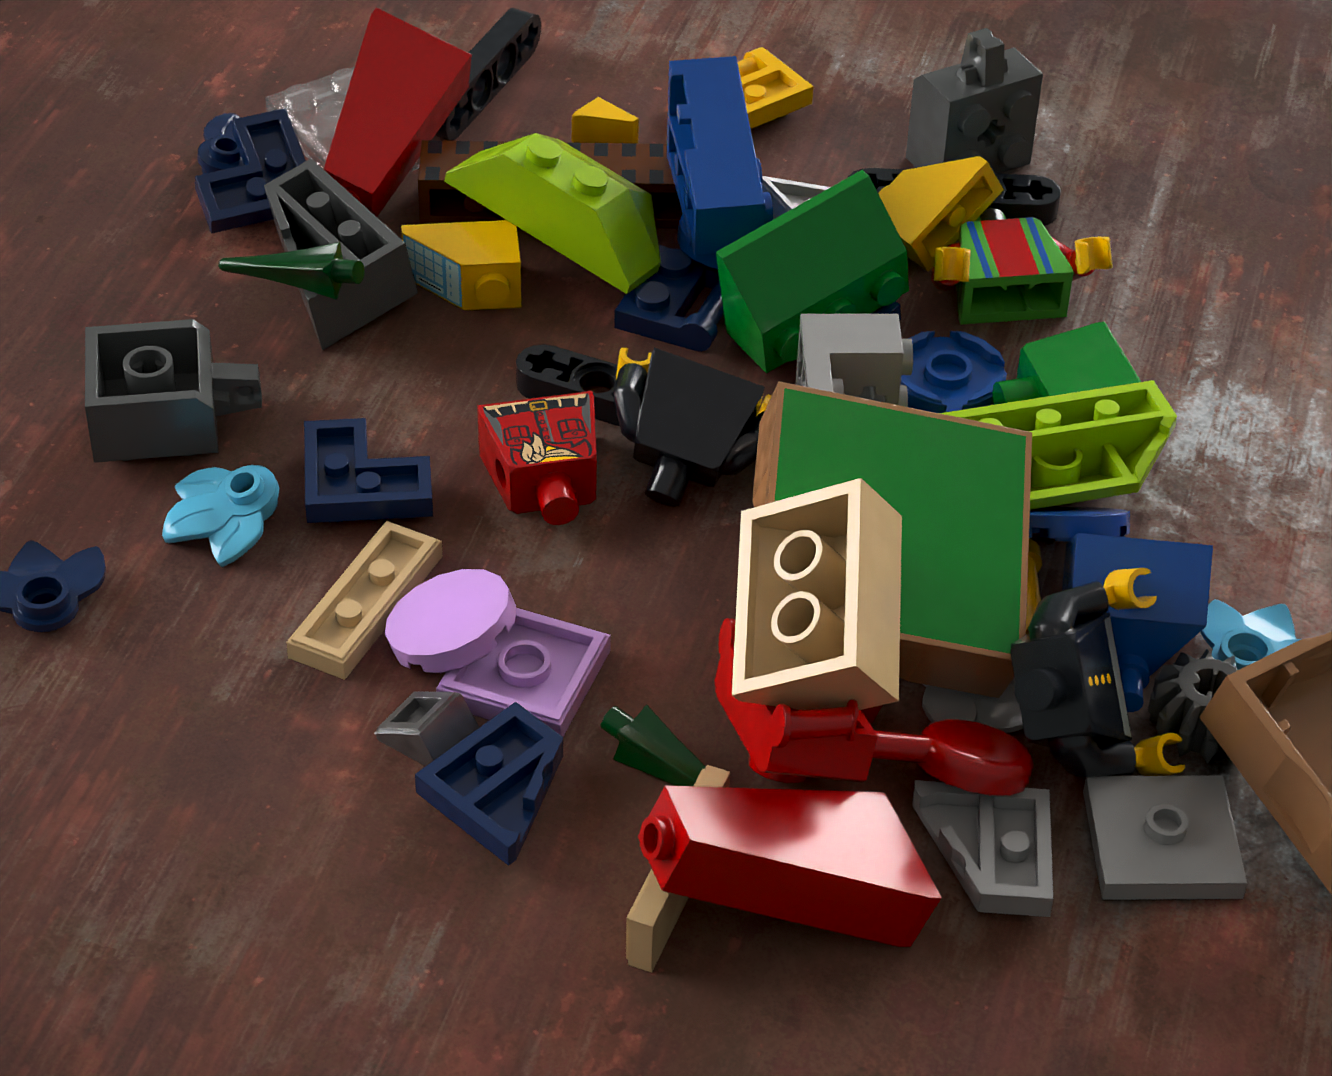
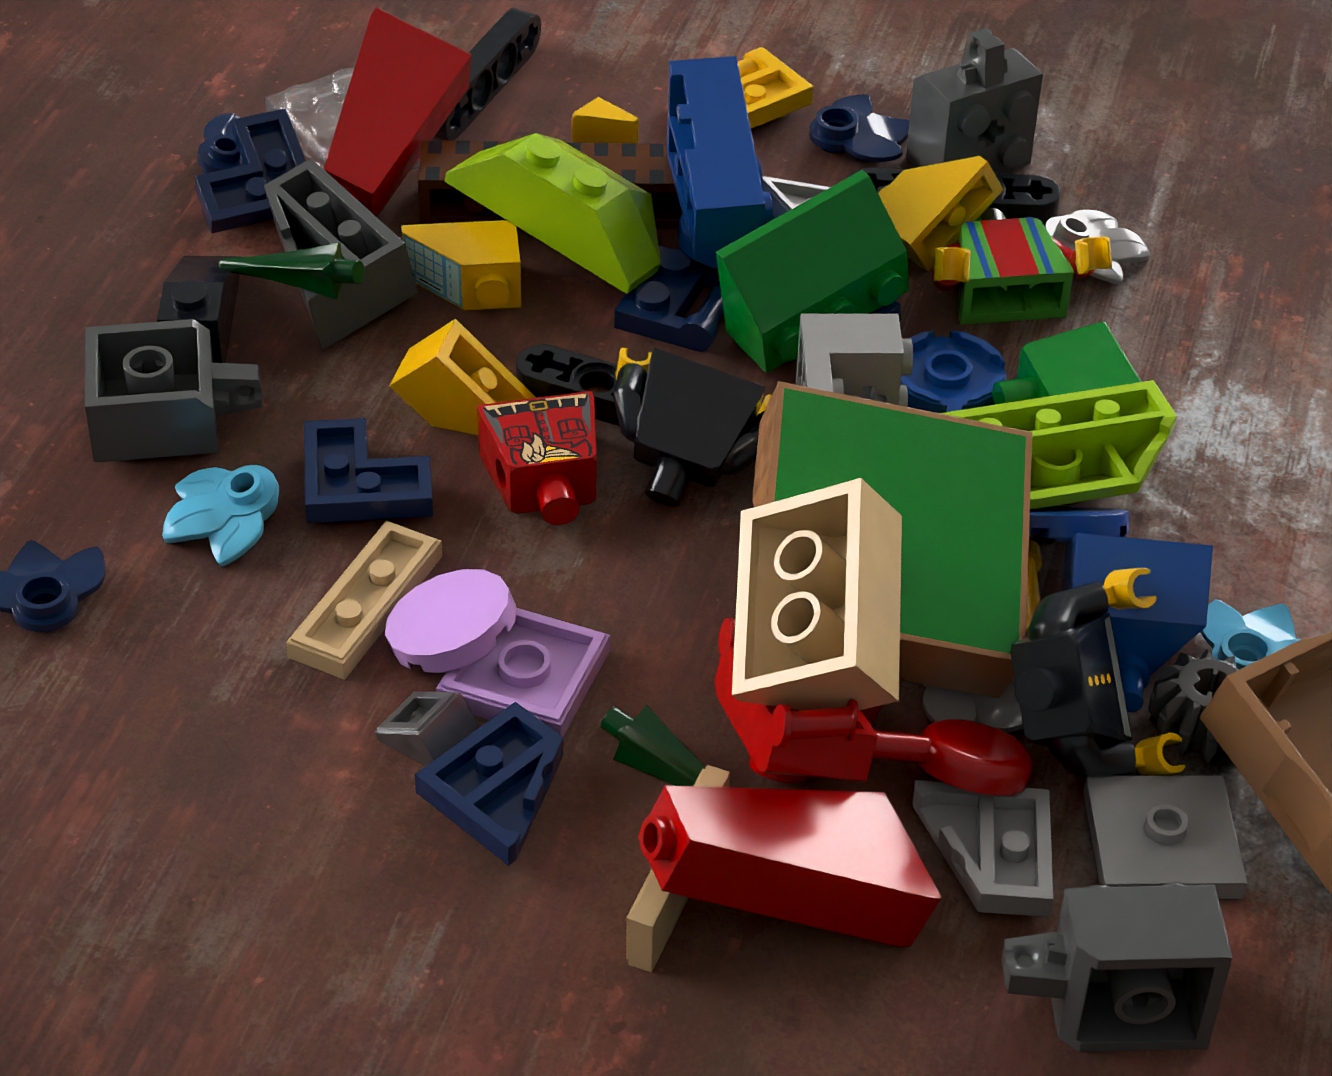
(202, 293): none -> black slope
(452, 375): none -> yellow slope
(855, 129): none -> dark blue plate
(1125, 244): none -> light grey plate
(1128, 967): none -> dark grey hinge

